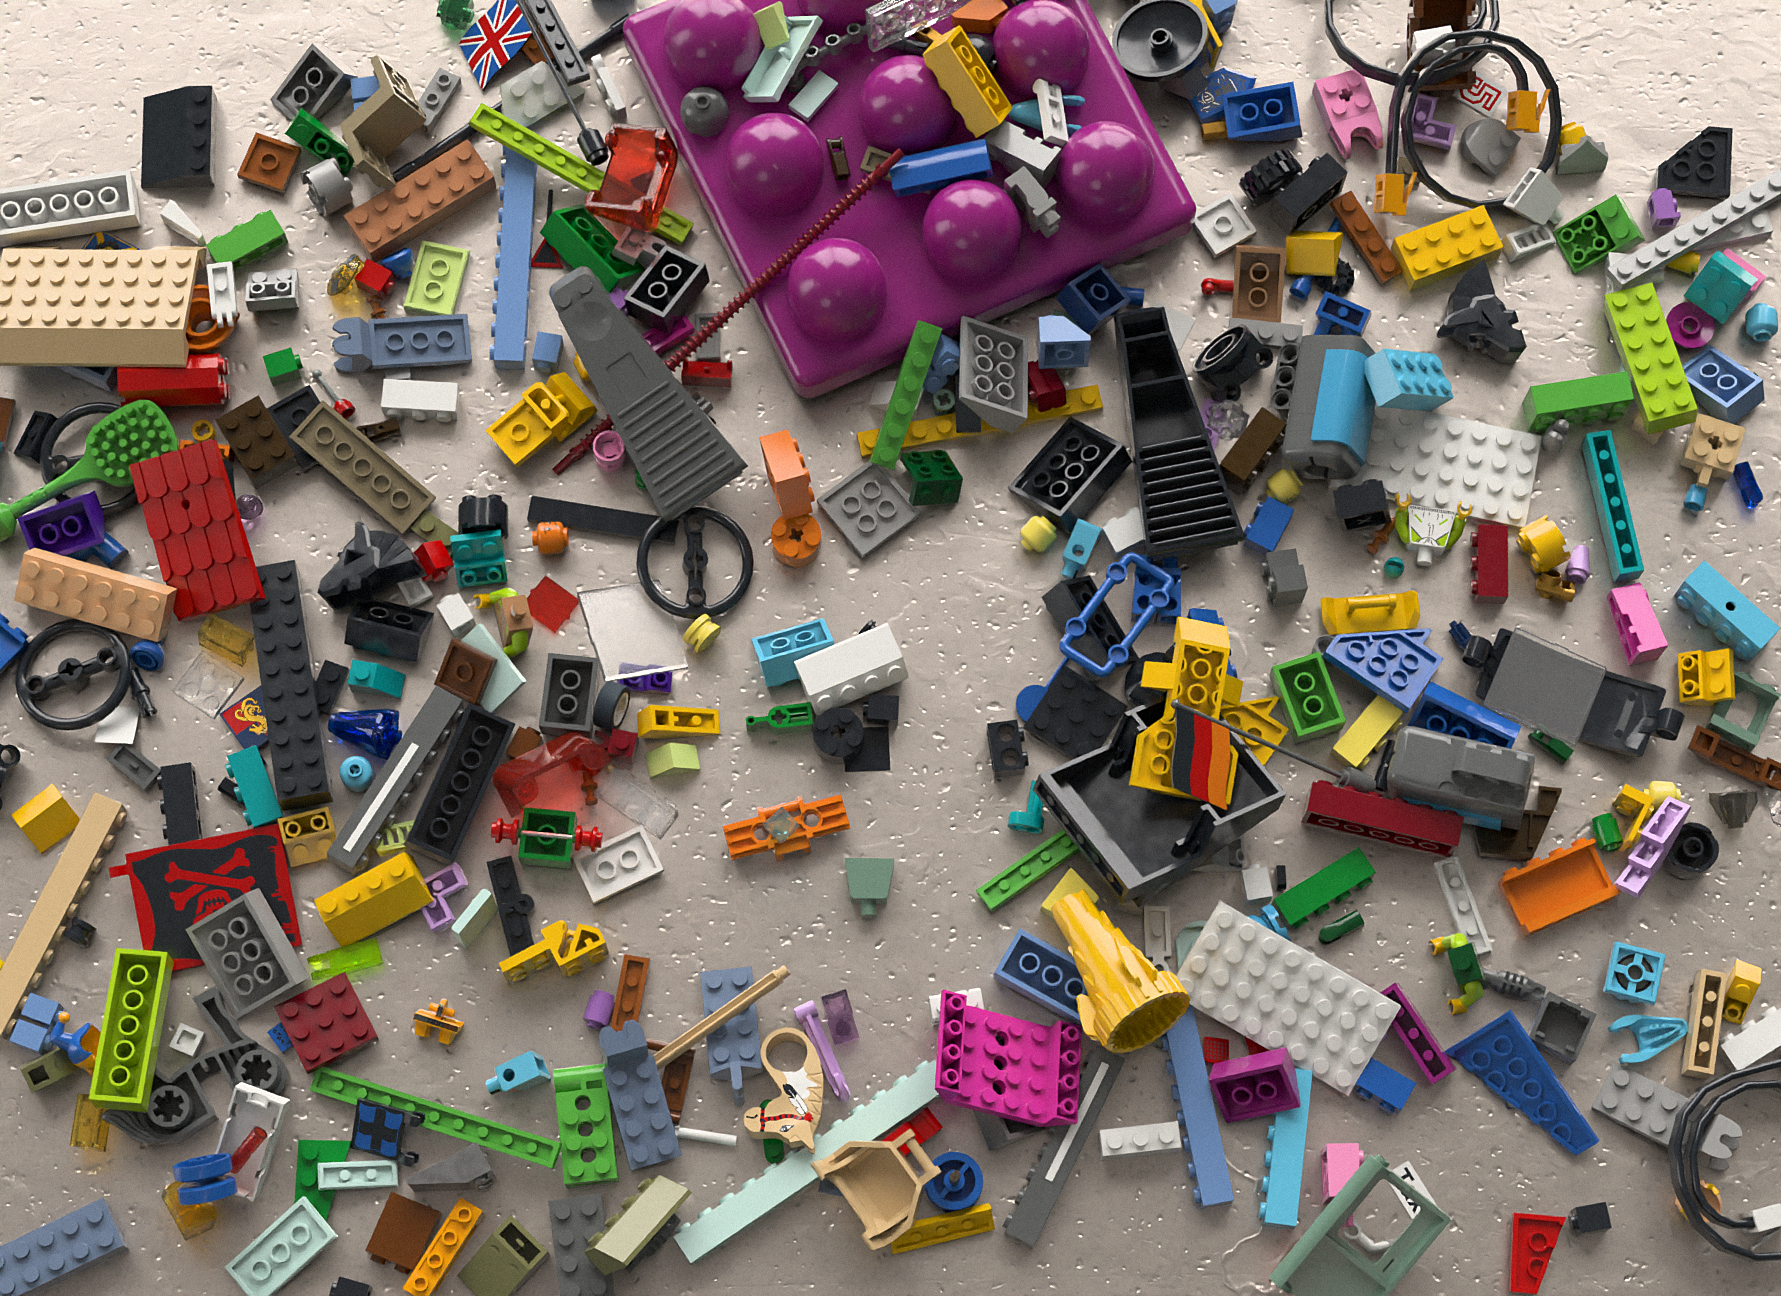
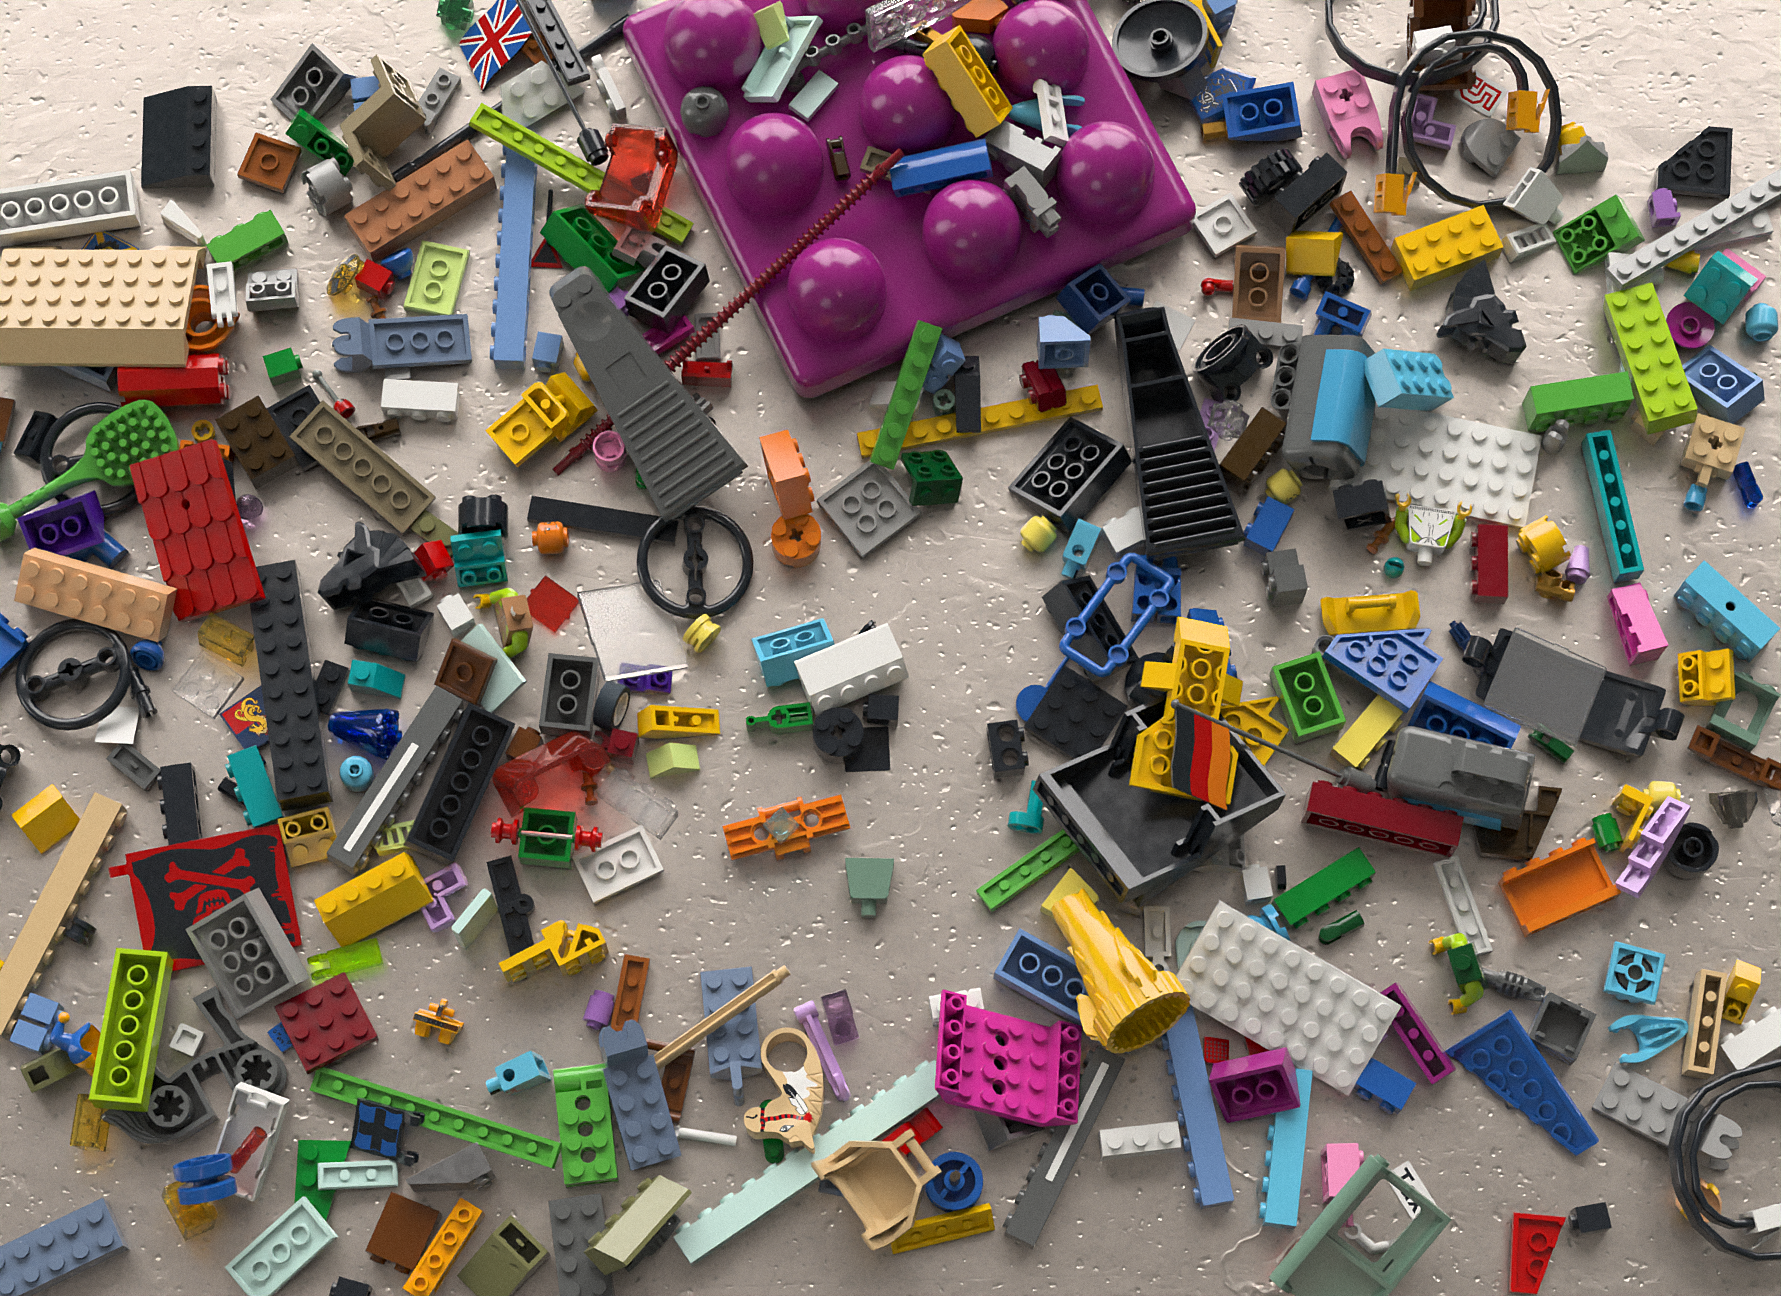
(994, 373): light grey slope -> none

